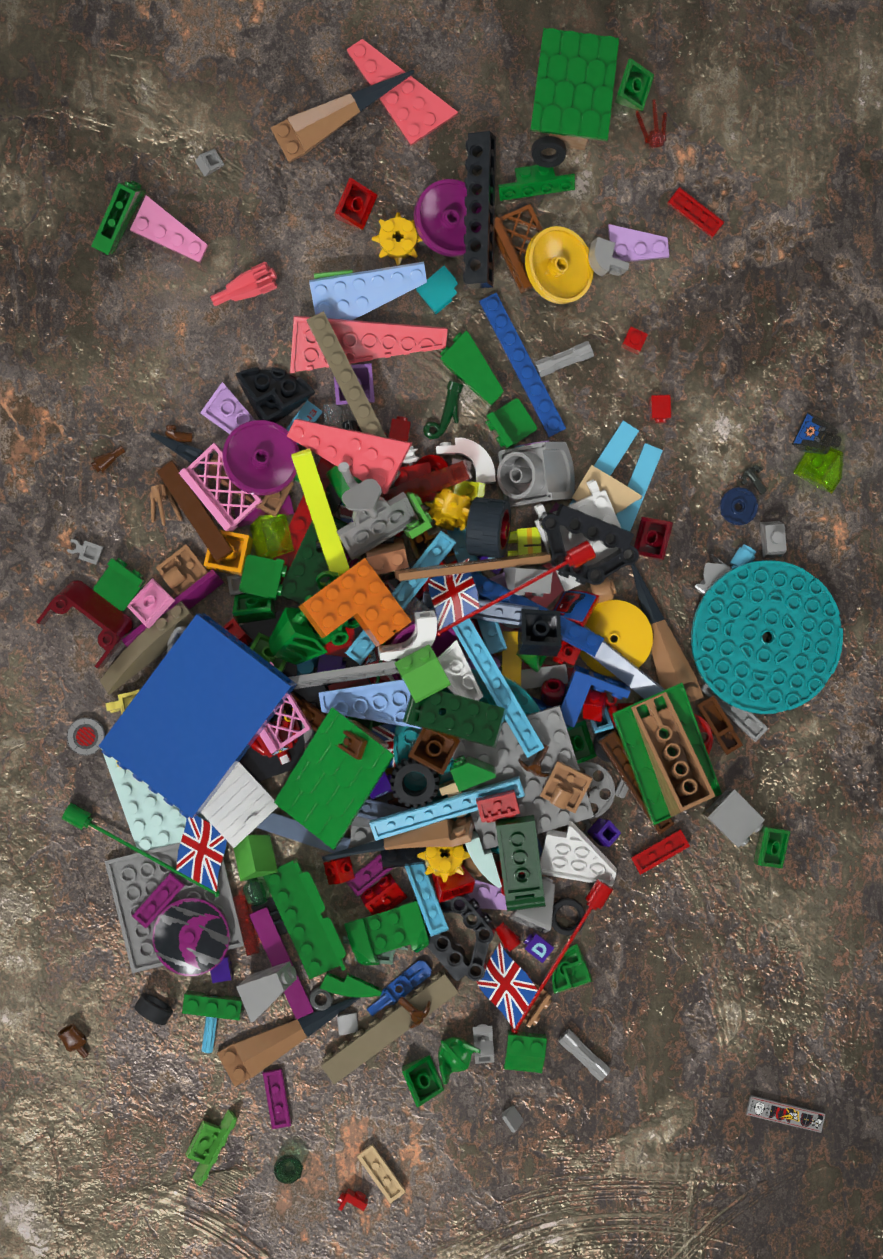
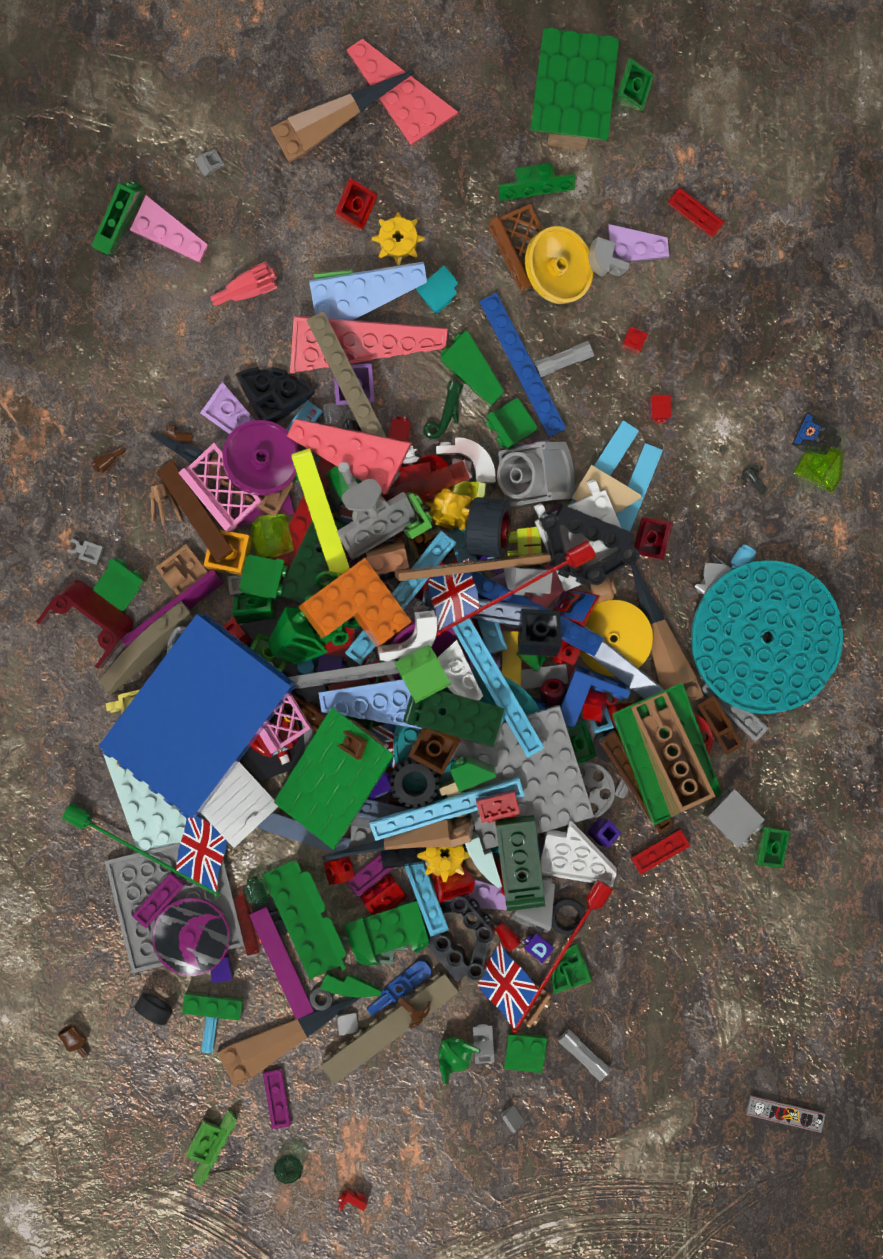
(85, 736): tile -> none
(150, 603): bright pink tile -> none
(255, 857): bright green slope -> none
(265, 987): light grey slope -> none
(381, 1173): tan plate -> none
(422, 1080): green slope -> none
(441, 215): magenta dish -> none
(484, 276): black brick -> none
(535, 767): reddish brown plant -> none
(548, 160): black tyre -> none
(565, 787): medium nougat plate -> none
(656, 137): clear red plant -> none
(748, 504): dark blue plate -> none
(773, 539): light grey torso -> none

